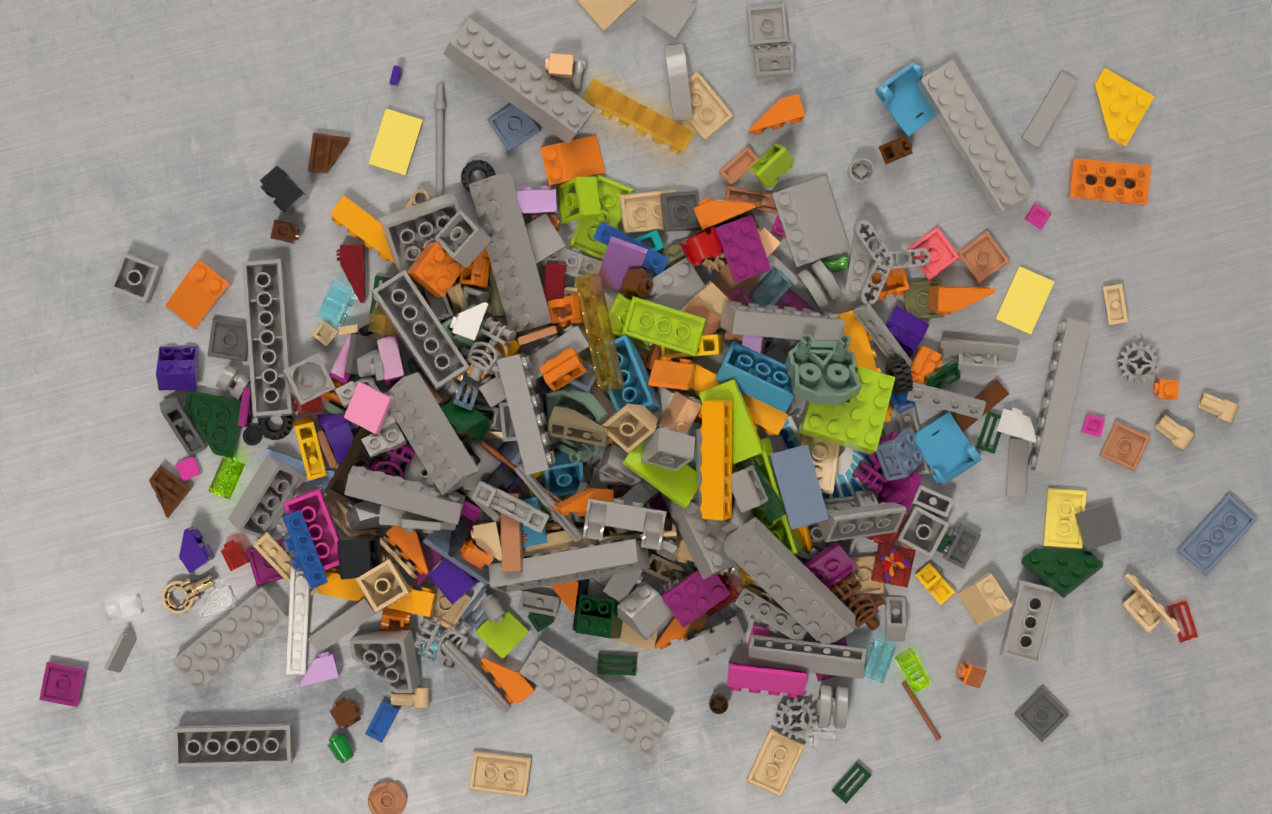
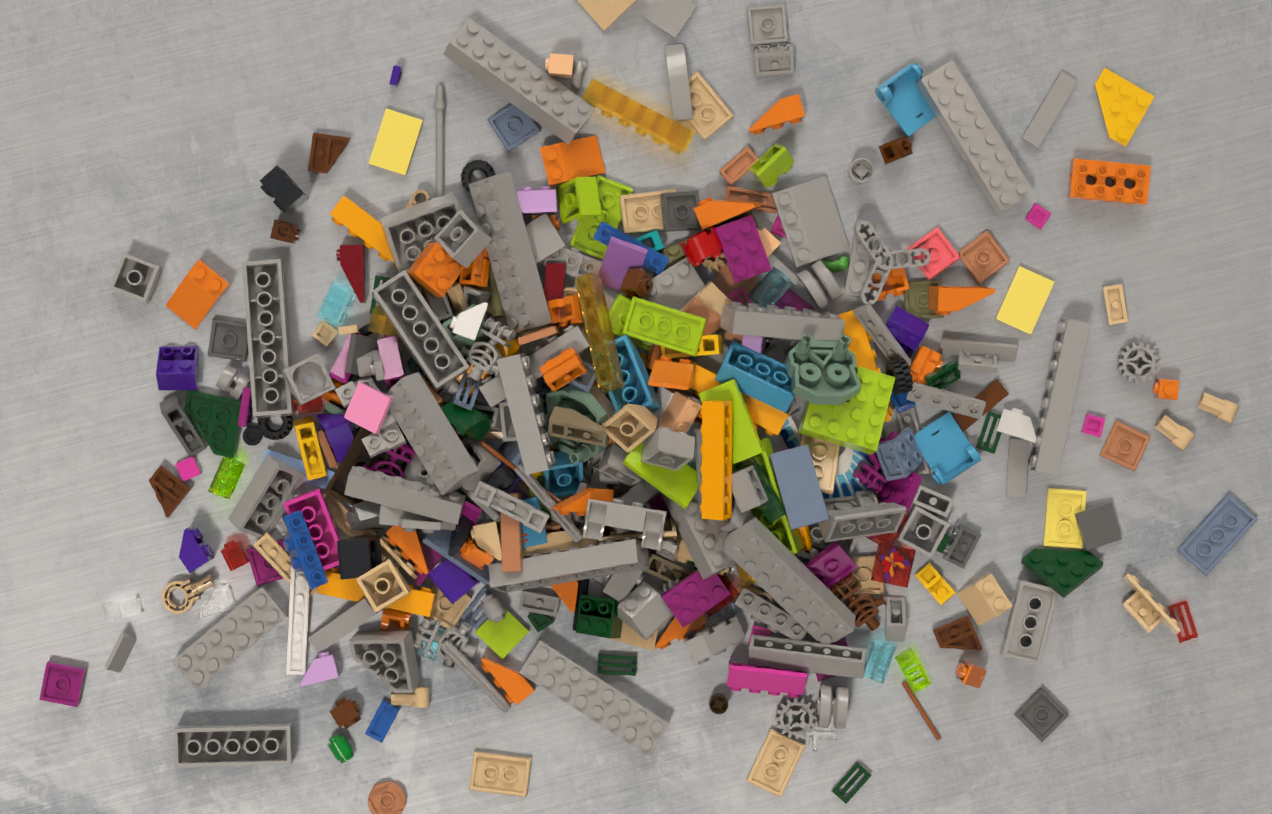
(957, 635): none -> reddish brown wing

